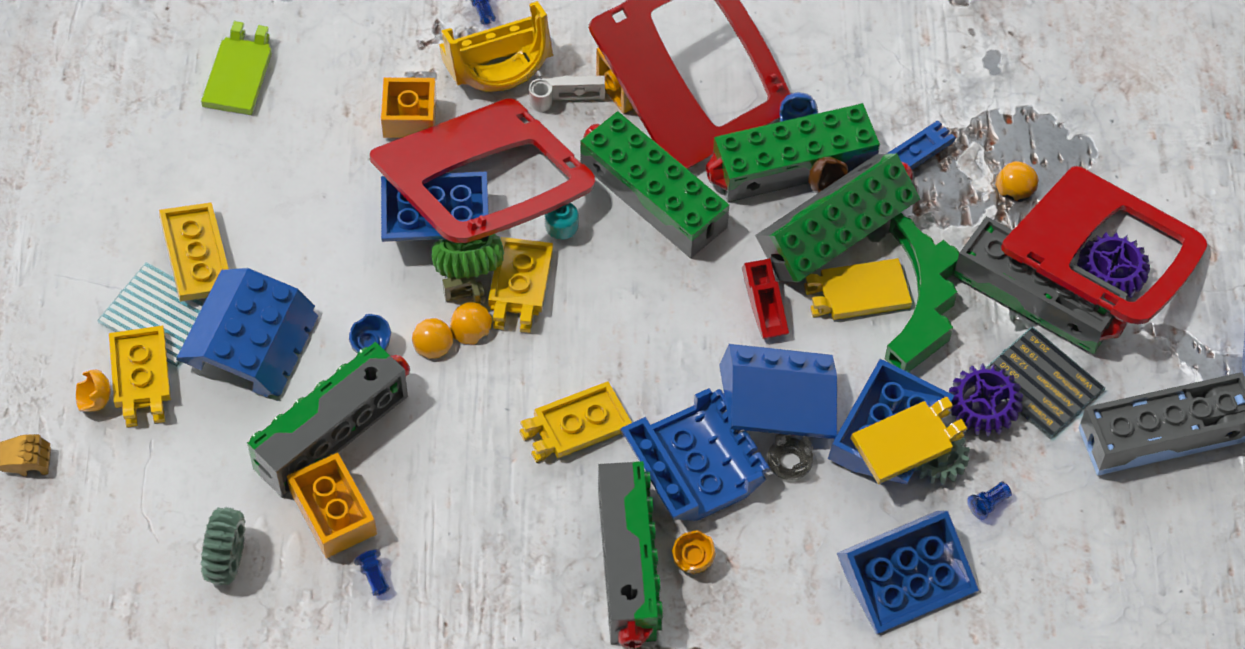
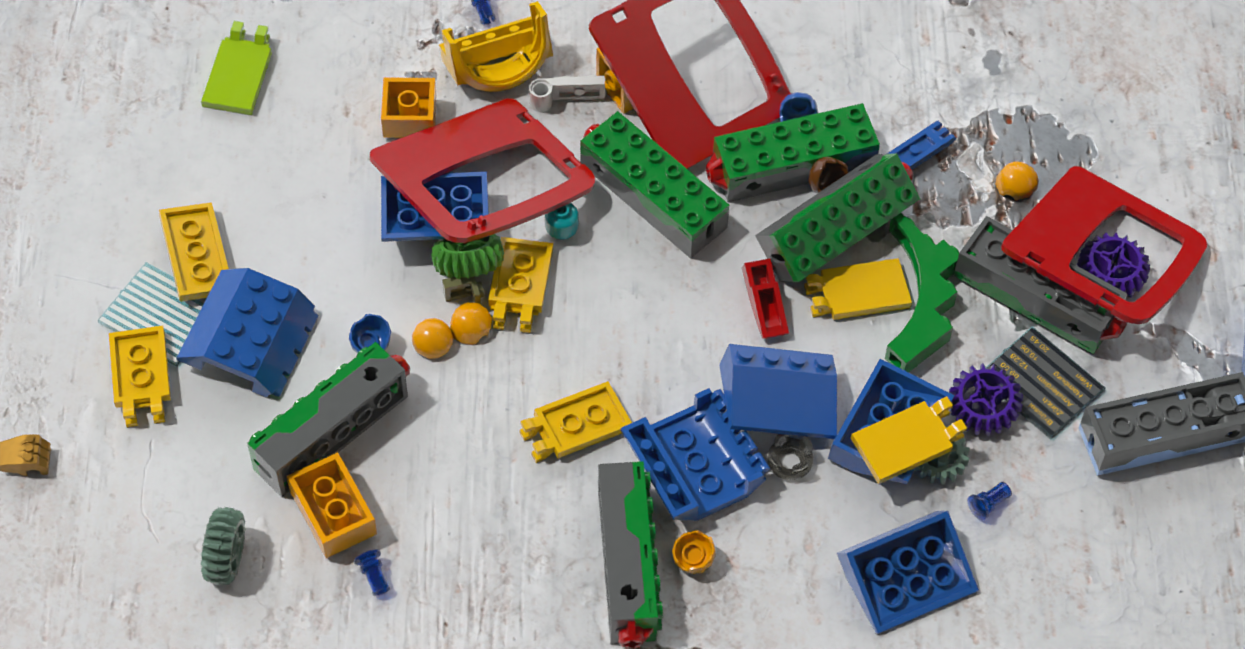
(93, 392): light orange hair -> none

